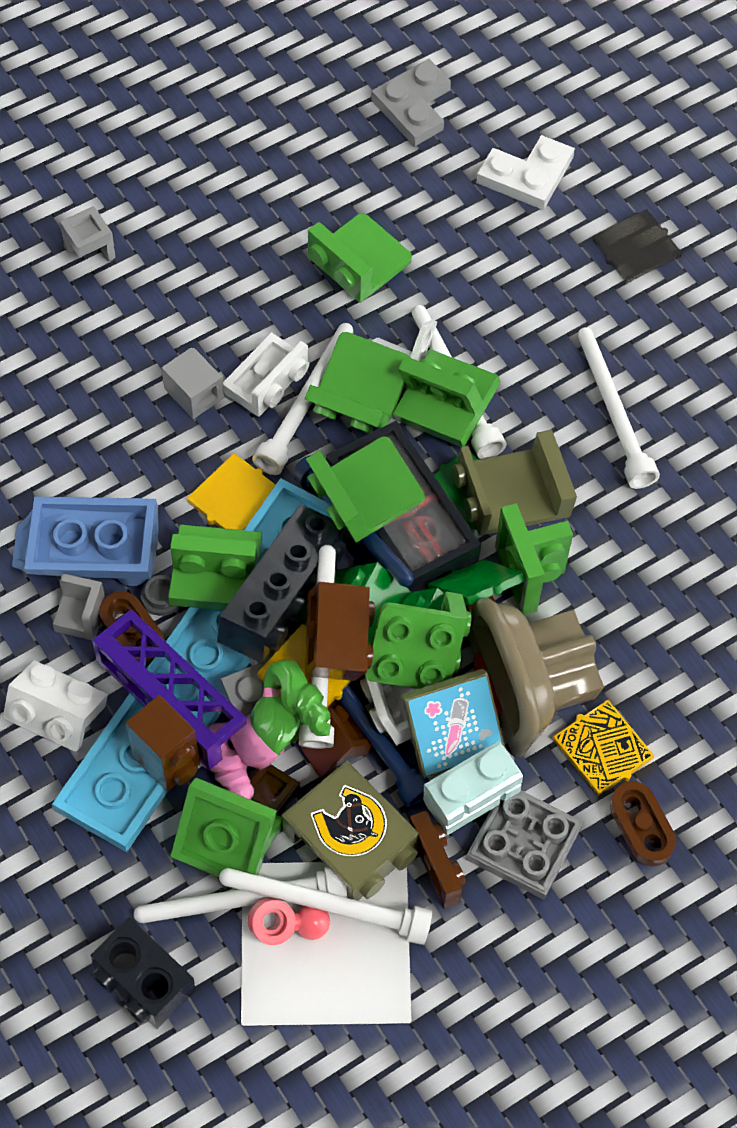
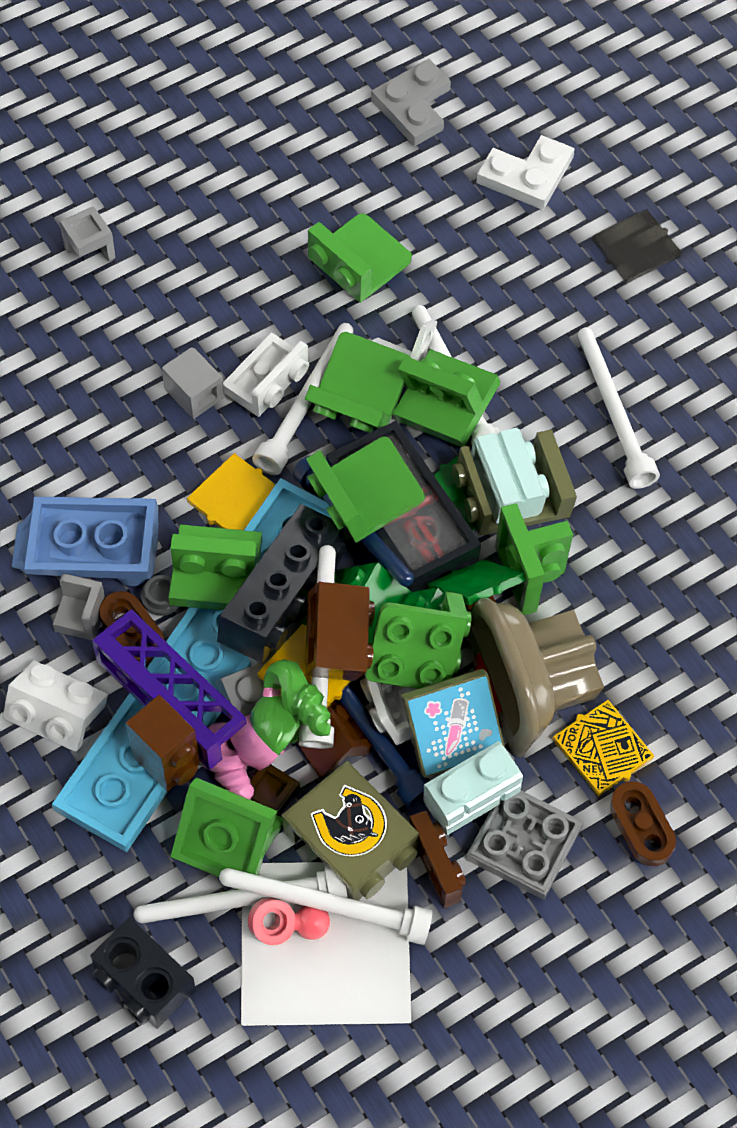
(509, 473): none -> light aqua brick

